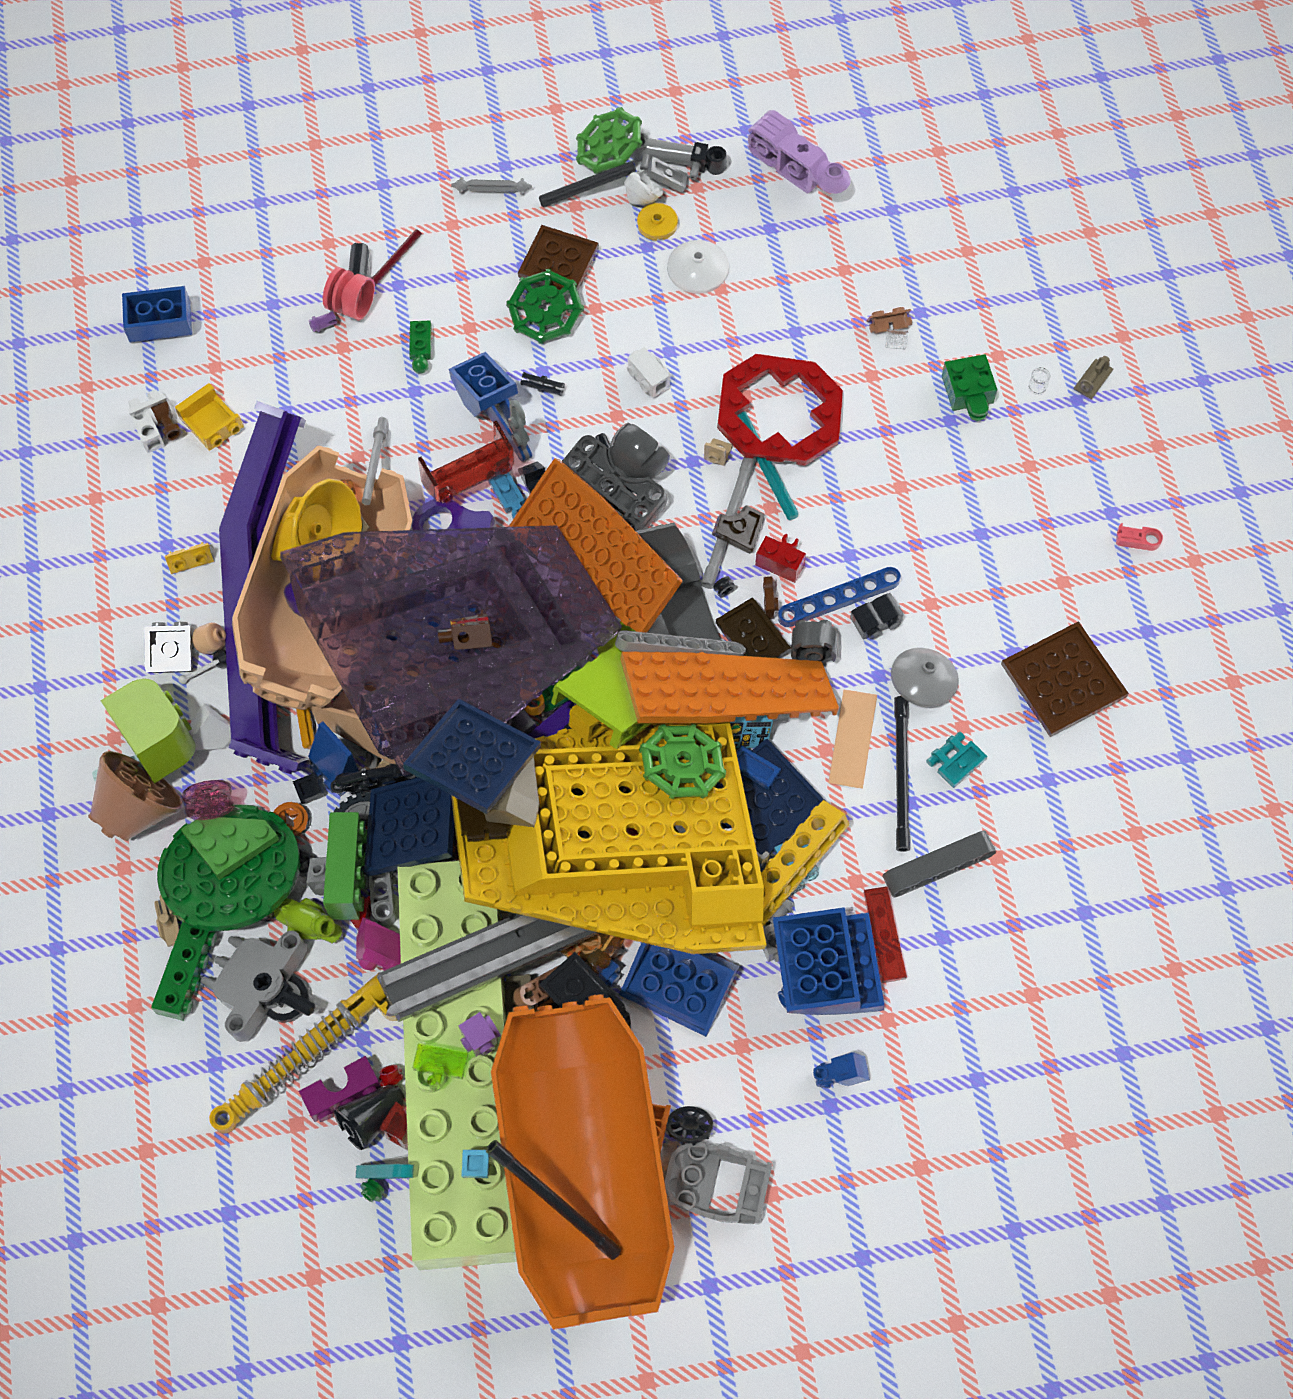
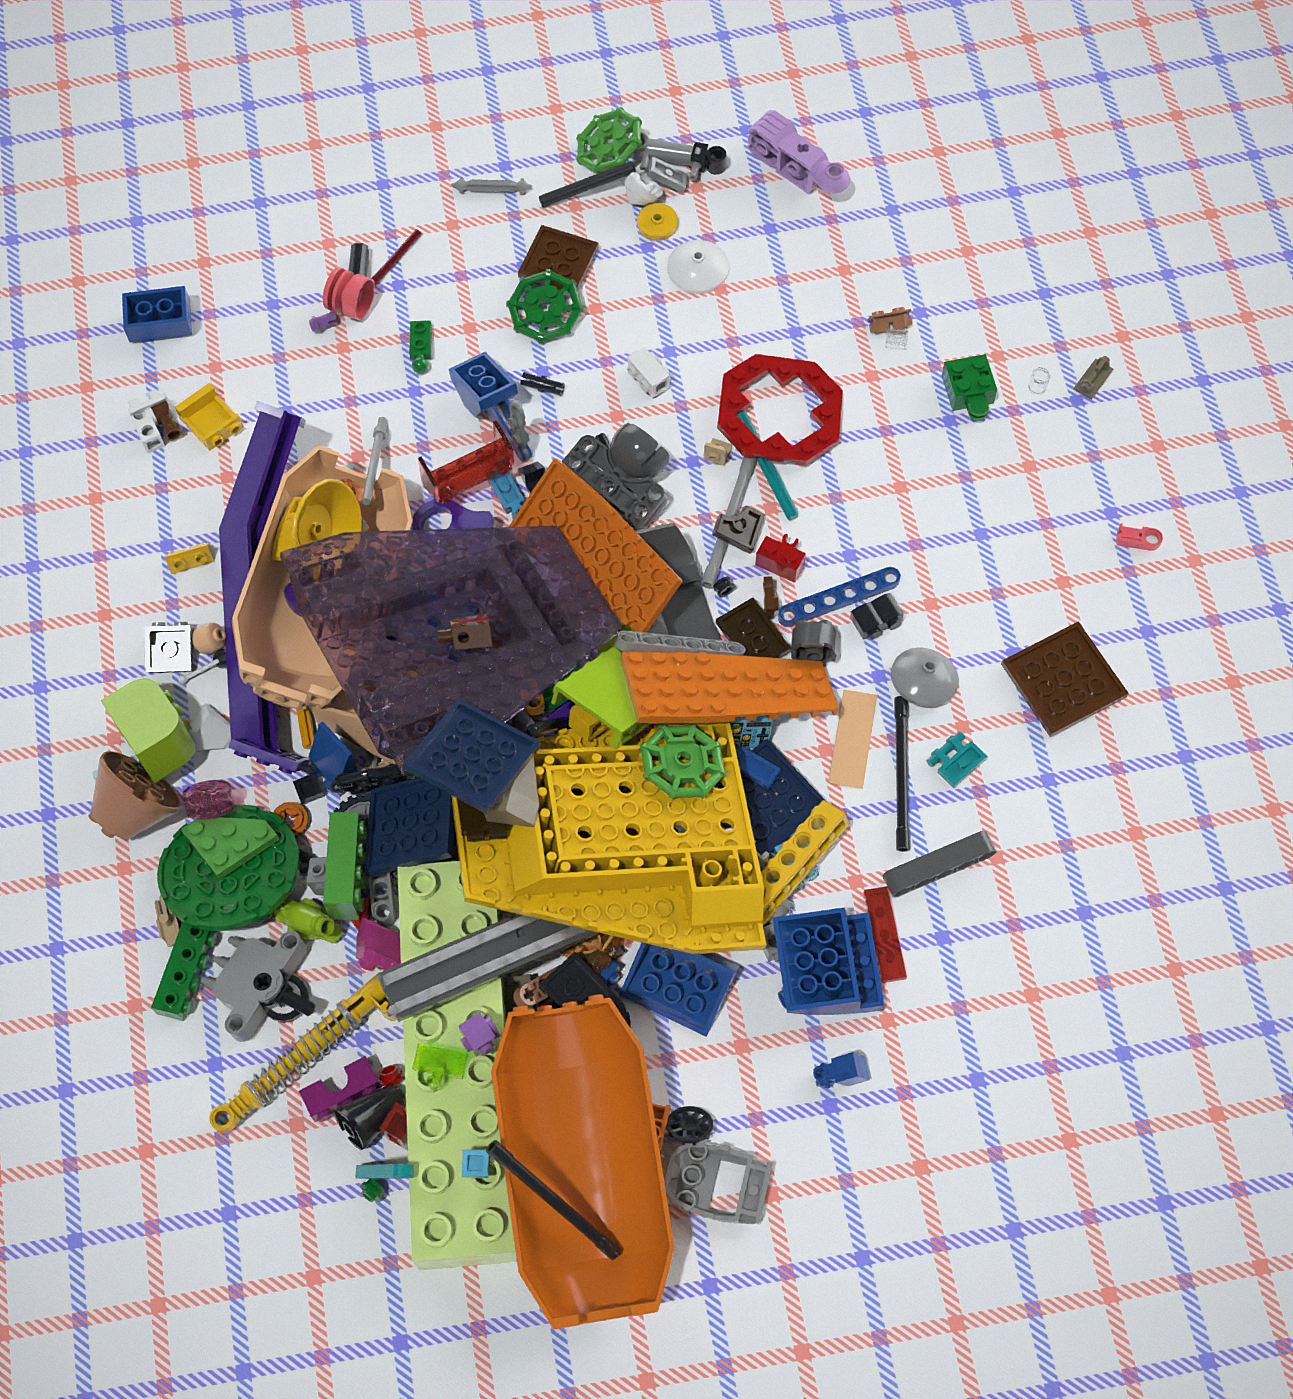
(548, 726): none -> black axle

